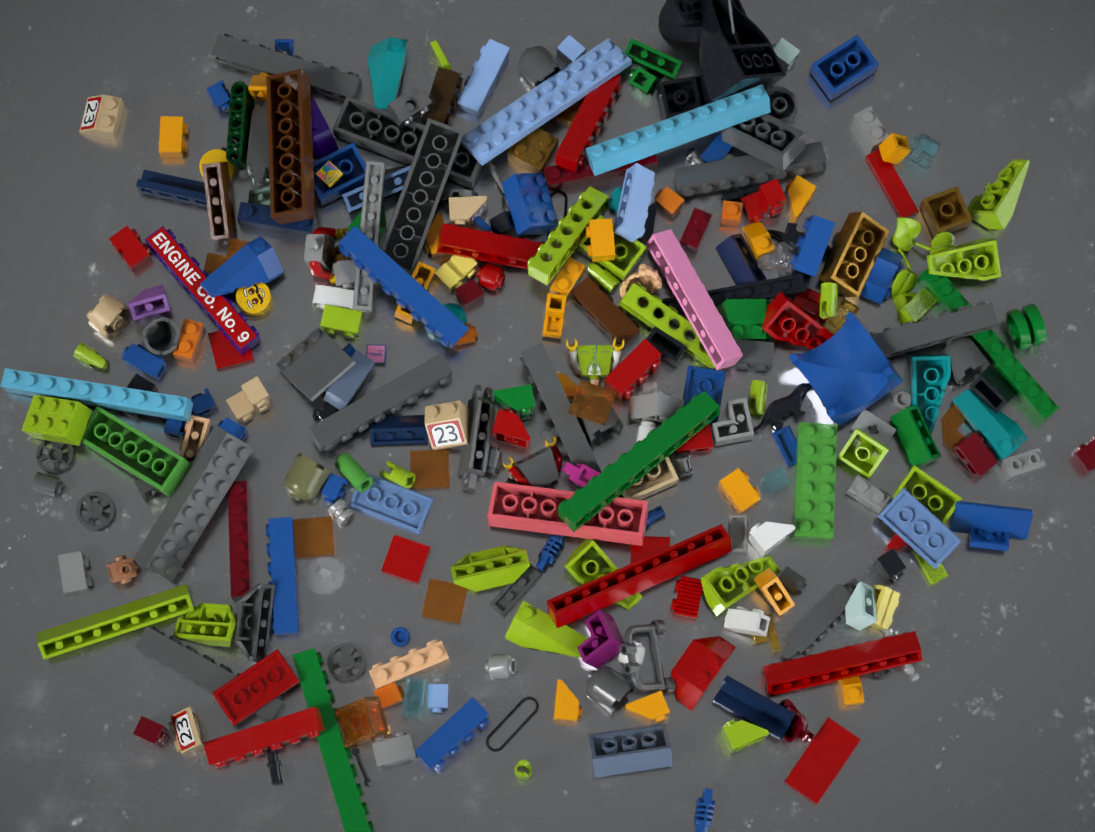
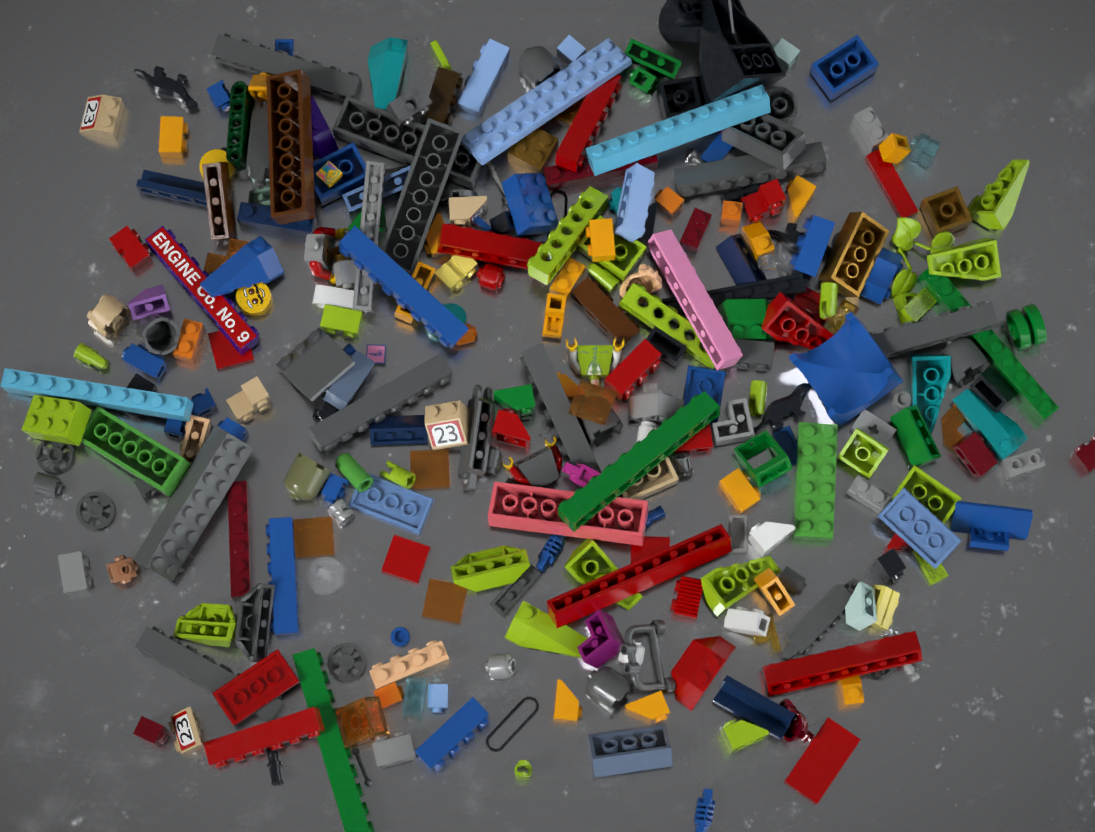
(115, 621): lime brick -> none
(168, 87): none -> black animal
(469, 294): dark red brick -> none
(771, 469): none -> green window

